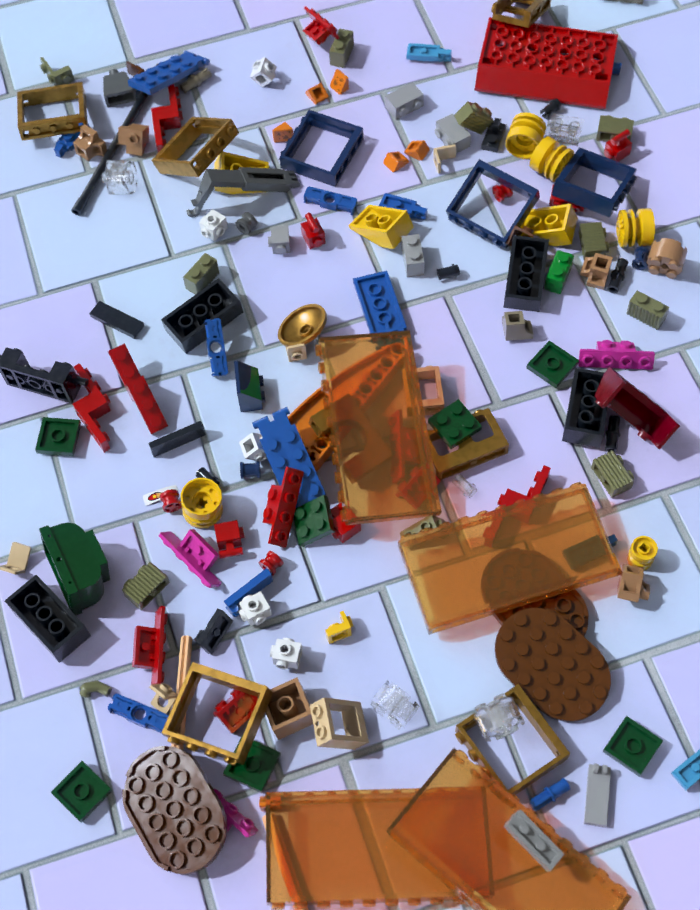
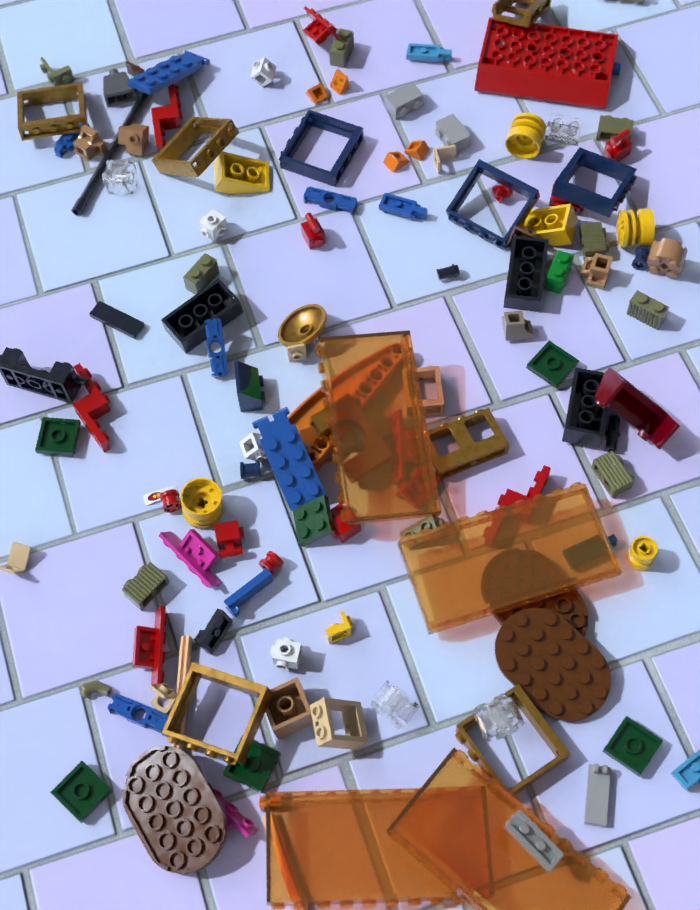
(47, 618): black brick -> none
(76, 562): dark green container -> none
(137, 388): red bracket -> none
(177, 439): black tile -> none
(195, 80): dark tan pin -> none
(203, 473): black pin -> none
(235, 710): red bracket -> none
(246, 178): dark grey hinge -> none
(246, 223): dark grey wheel -> none
(254, 609): white brick -> none
(279, 239): light grey brick -> none
(282, 133): orange slope -> none
(282, 505): red bracket -> none
(379, 303): blue hinge -> none
(382, 225): yellow slope -> none
(412, 255): light grey brick -> none
(454, 424): dark green plate -> none
(465, 486): clear pin -> none
(474, 117): olive brick -> none
(493, 136): black hinge -> none
(549, 794): blue axle -> none
(550, 158): yellow wheel -> none
(554, 105): black pin -> none
(614, 284): black pin -> none
(616, 355): dark pink bracket -> none
(631, 584): medium nougat brick -> none

